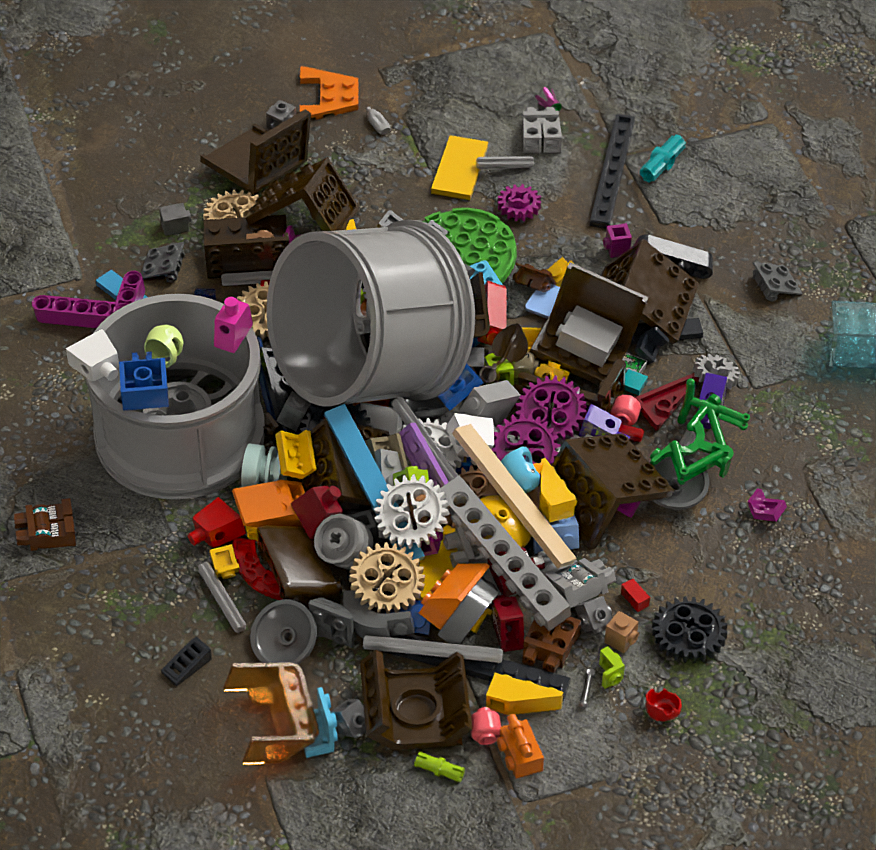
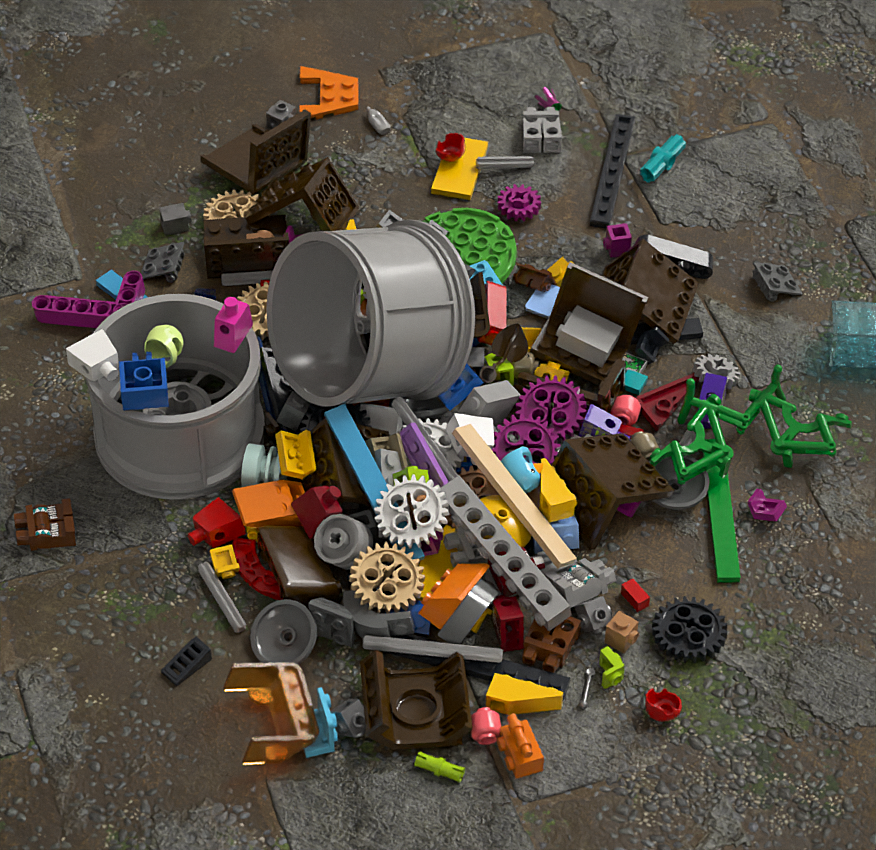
(451, 148): none -> red hair
(645, 443): none -> dark tan head
(722, 525): none -> green tile
(784, 444): none -> green piece

